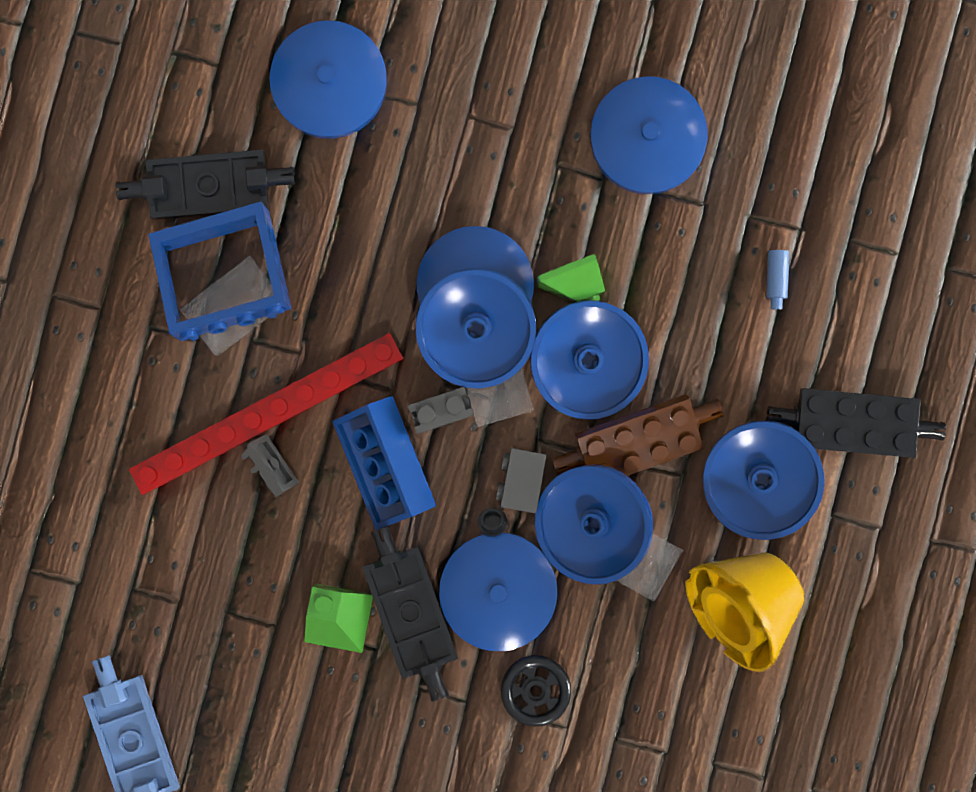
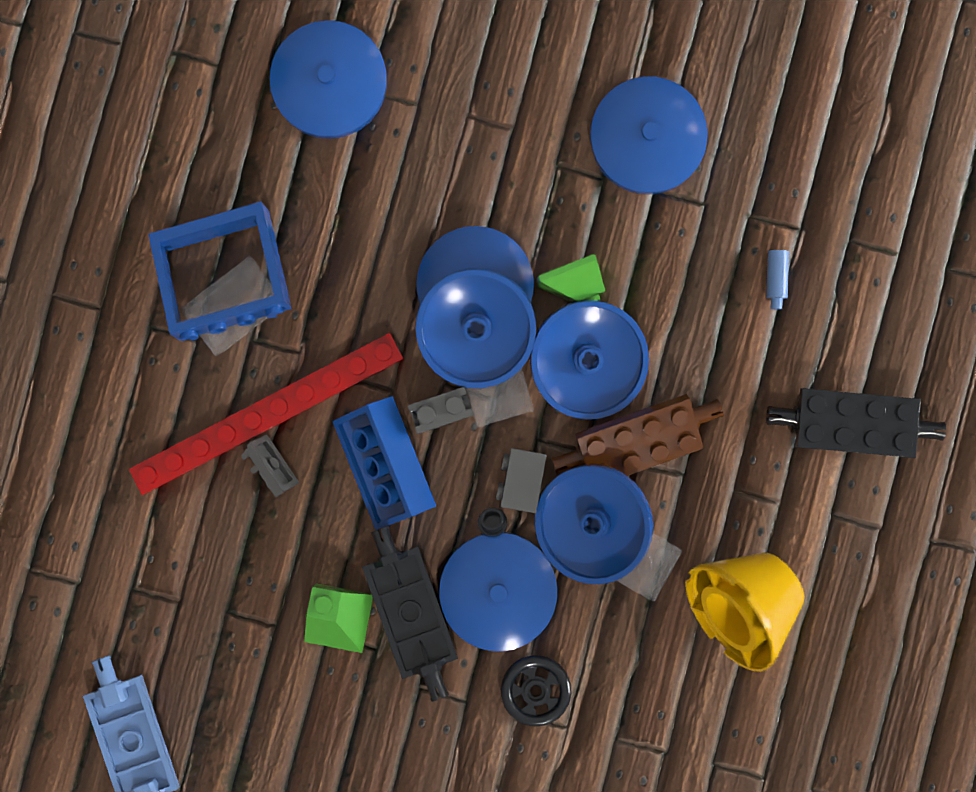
(205, 184): black plate -> none
(763, 480): blue dish -> none

